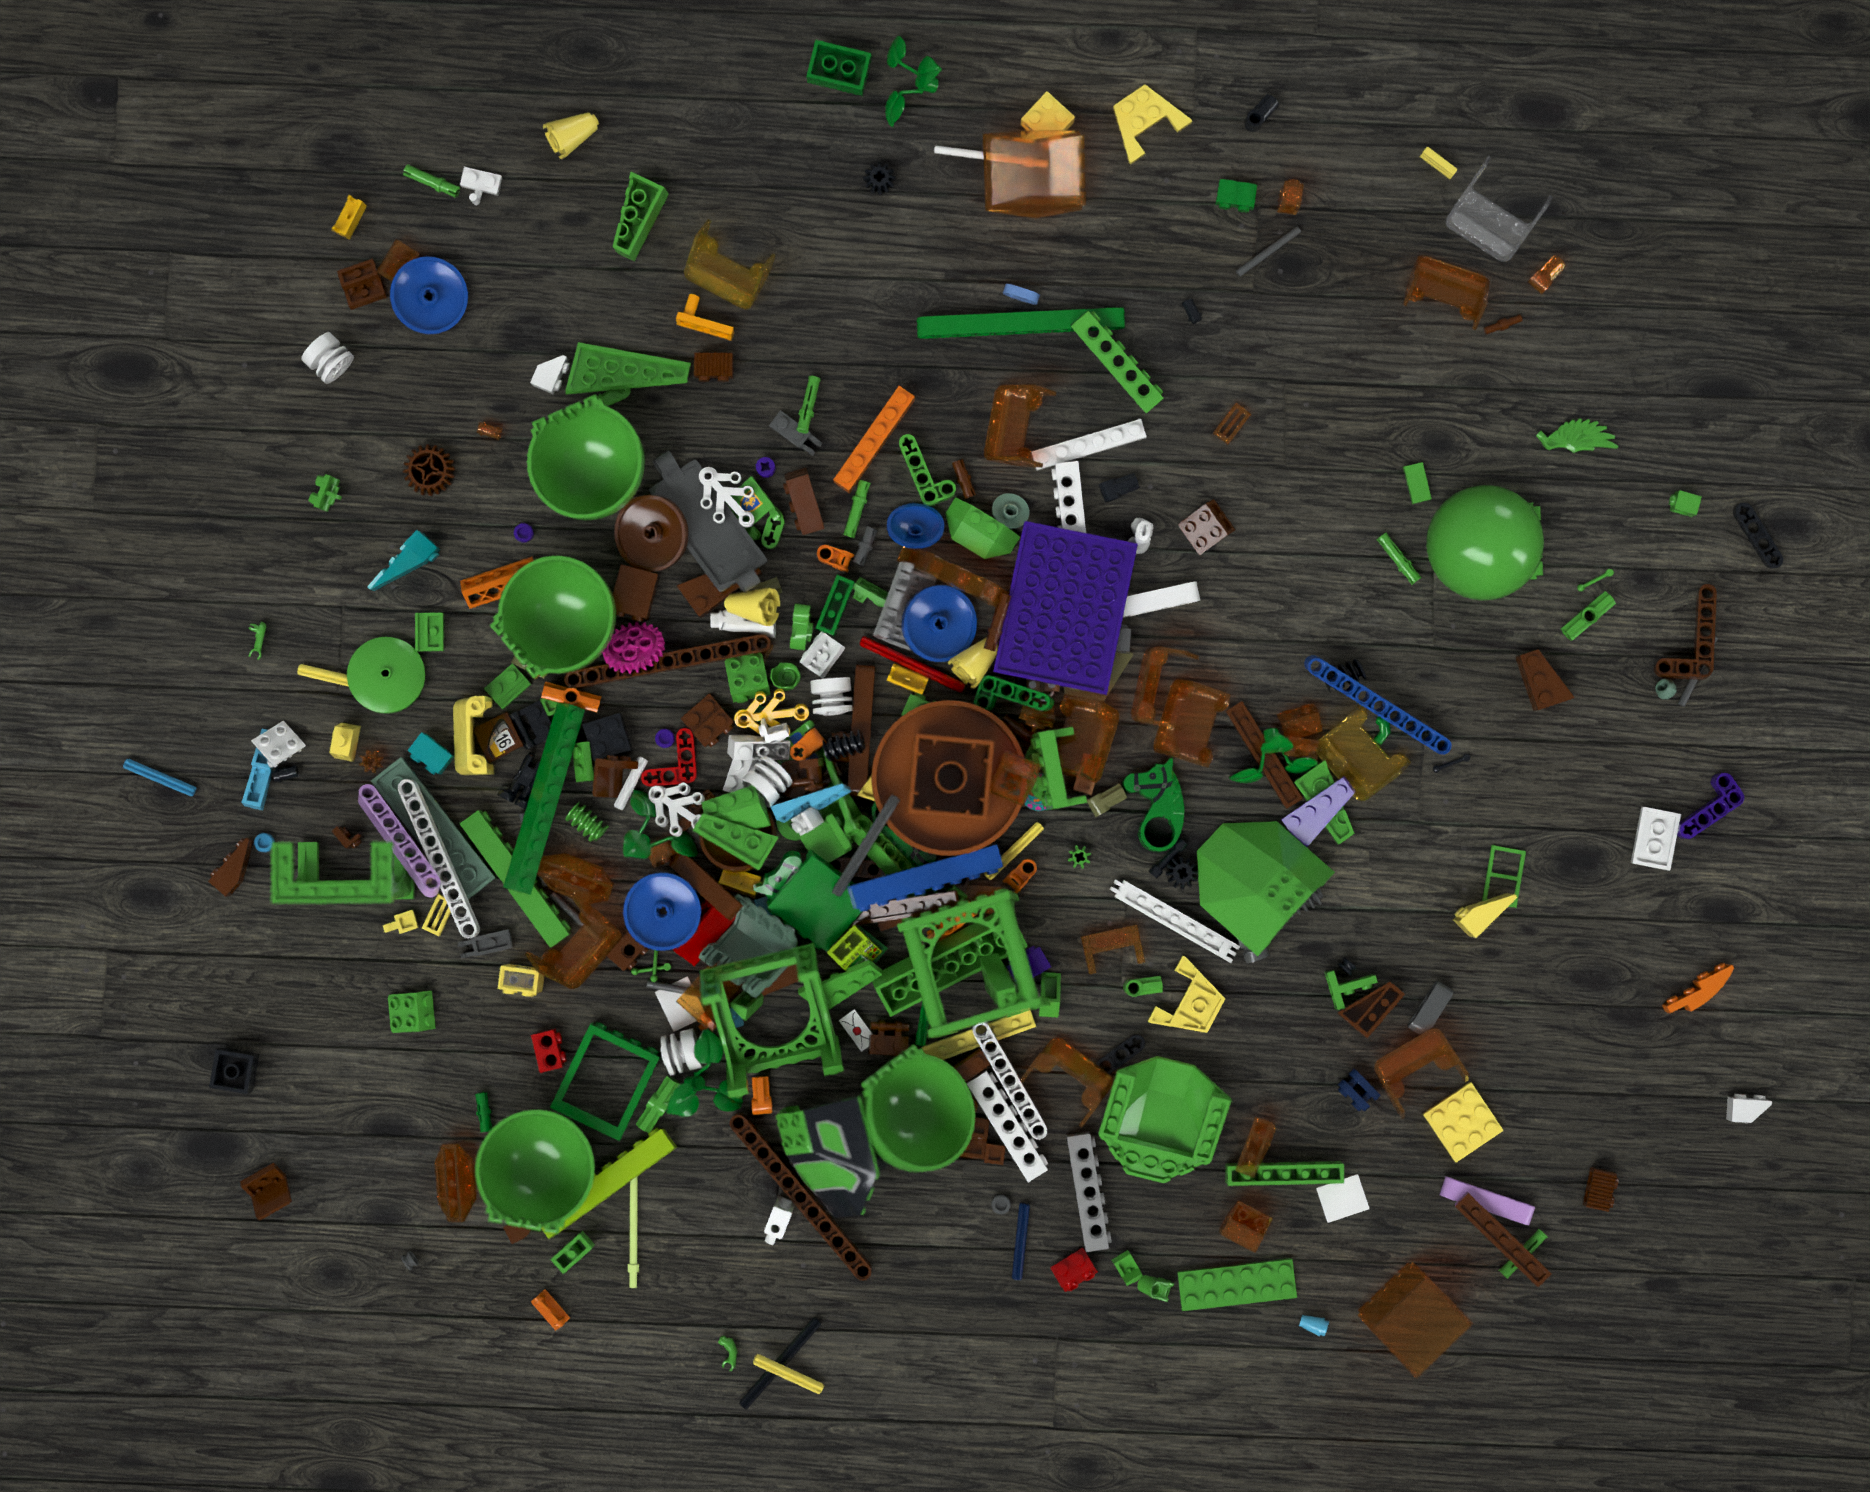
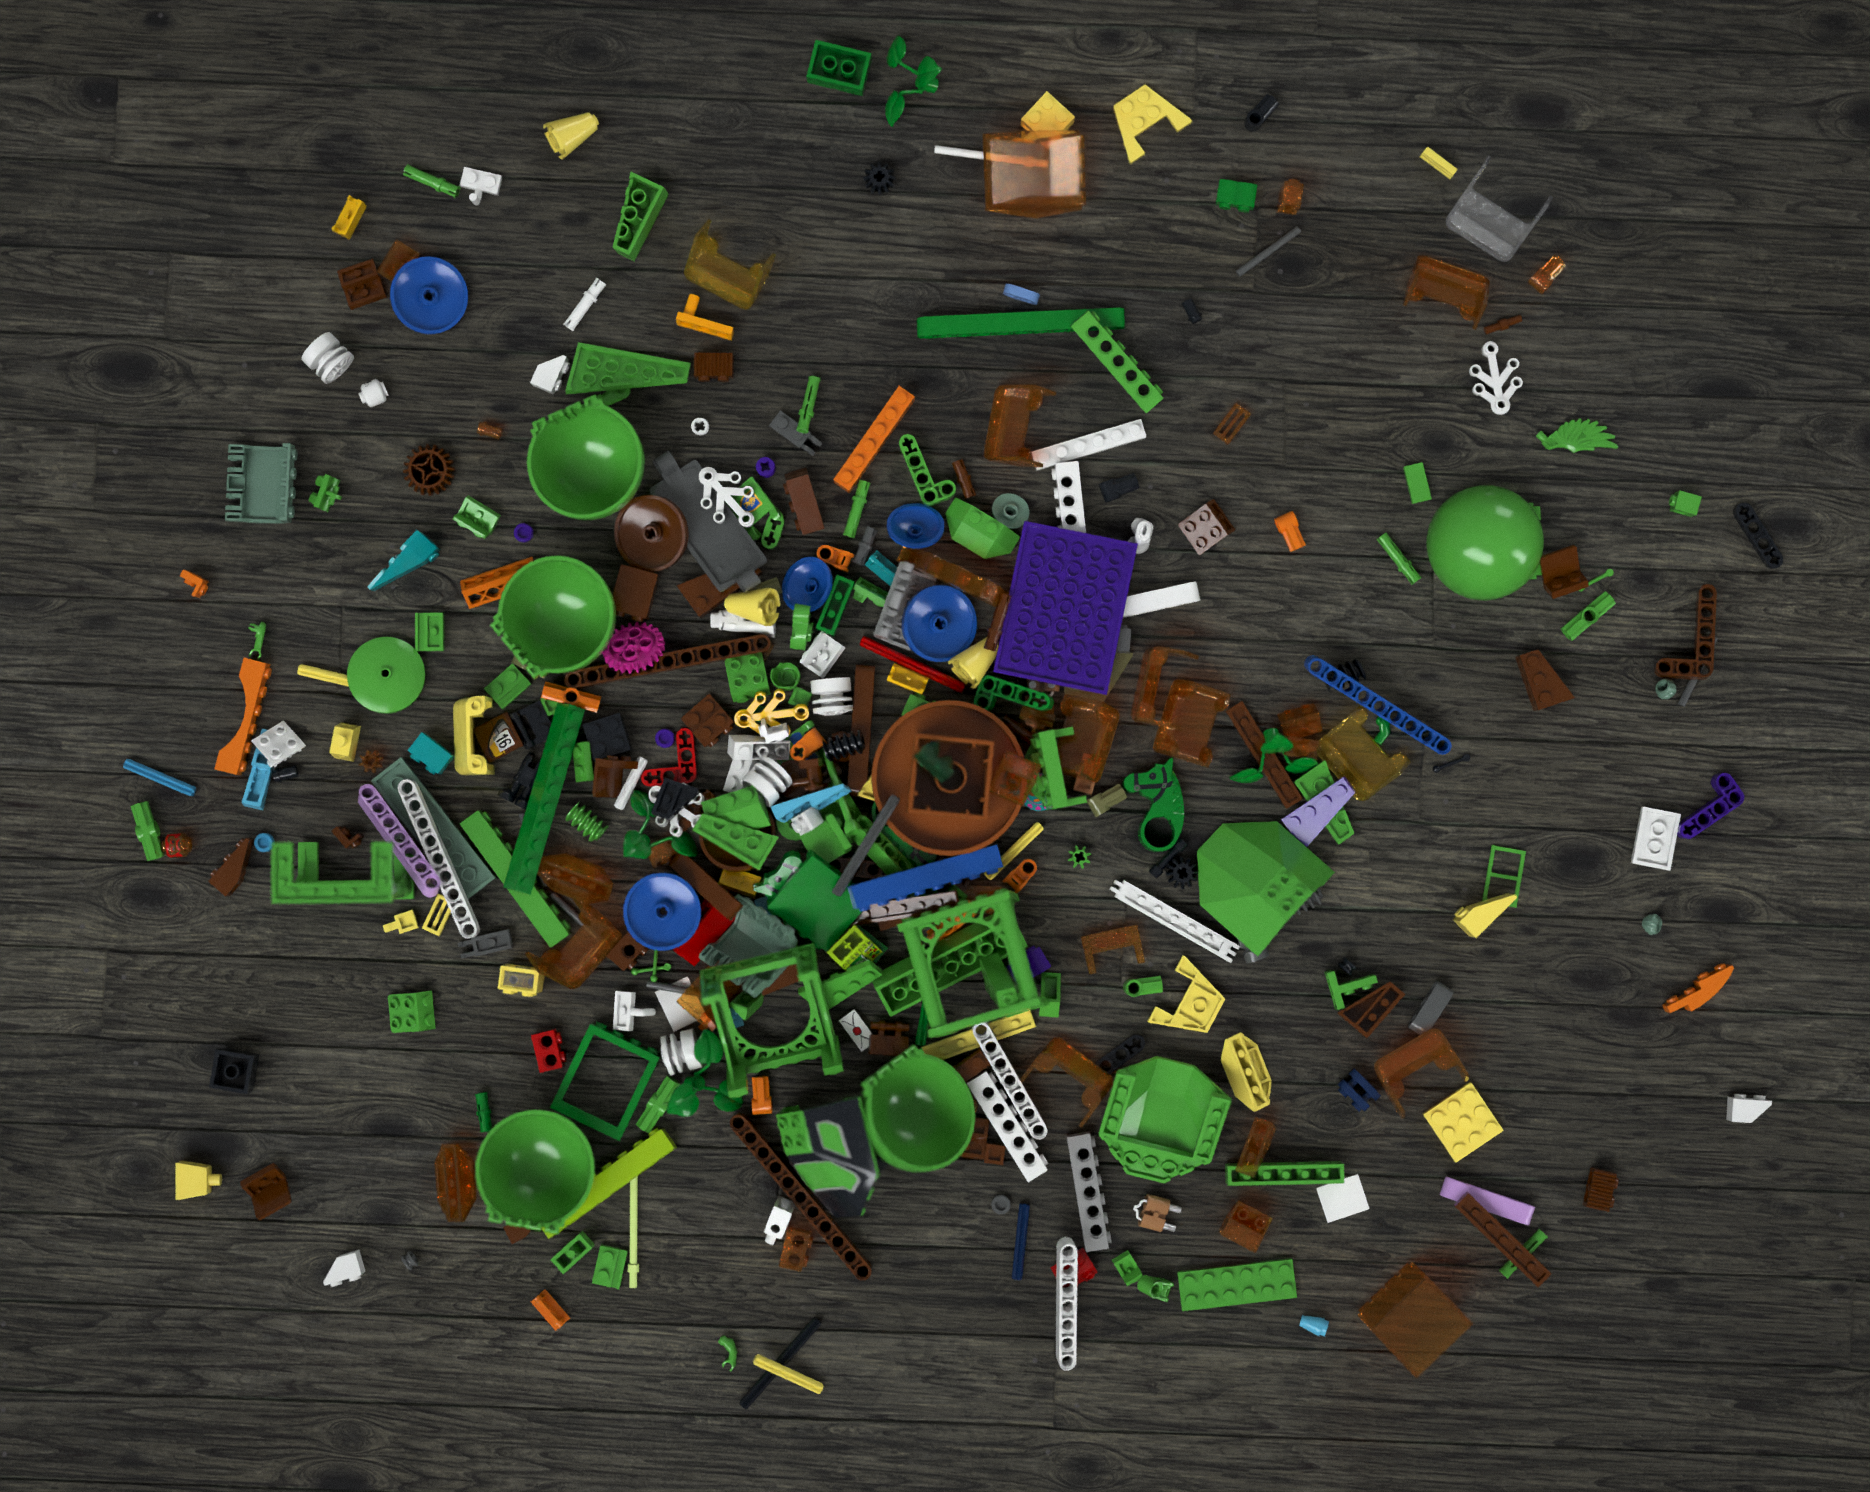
(147, 831): none -> bright green piece
(177, 845): none -> clear orange head
(192, 580): none -> orange bracket
(195, 1179): none -> light yellow torso
(253, 677): none -> orange arch
(264, 484): none -> sand green hinge
(345, 1267): none -> white slope
(373, 393): none -> white head
(476, 517): none -> bright green bracket
(584, 304): none -> white pin
(610, 1266): none -> bright green plate
(625, 1011): none -> white plate
(673, 798): none -> black wing
(699, 420): none -> white bush
(791, 1247): none -> clear orange brick
(800, 696): none -> bright green tile
(802, 579): none -> blue dish
(882, 567): none -> teal hinge
(928, 757): none -> clear green tile
(1066, 1312): none -> white beam
(1154, 1213): none -> medium nougat piece
(1246, 1071): none -> light yellow wedge
(1288, 527): none -> orange piece
(1495, 380): none -> white plant
(1562, 572): none -> reddish brown bracket
(1652, 924): none -> sand green piece

